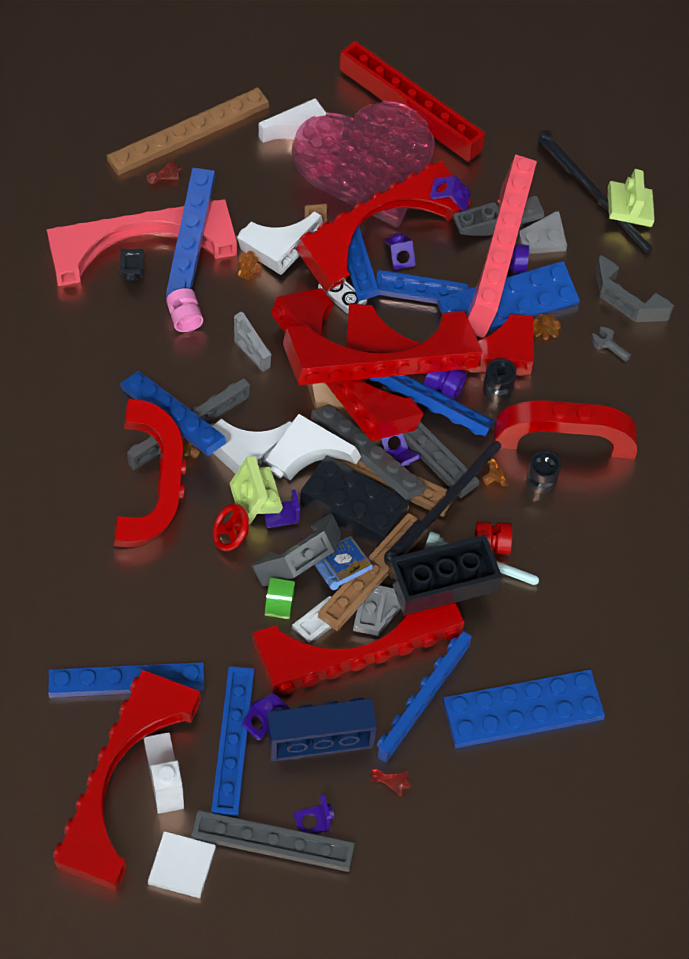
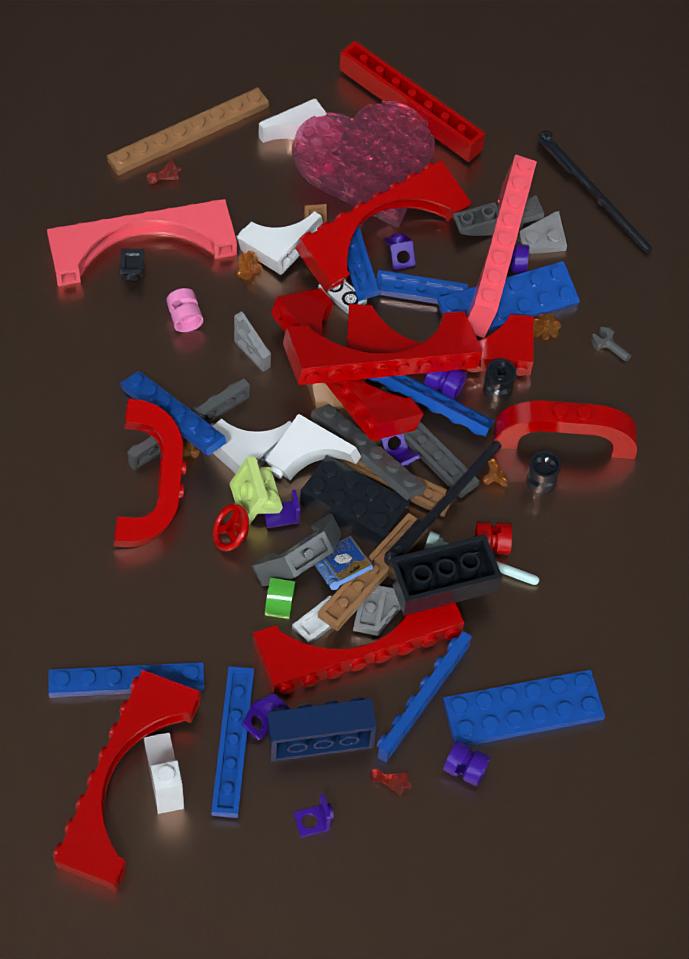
(182, 864): white tile -> none
(191, 230): blue plate -> none
(273, 841): dark grey plate -> none
(455, 190): dark purple bracket -> none
(466, 763): none -> dark purple wheel
(631, 200): yellowish green bracket -> none
(655, 309): dark grey slope -> none

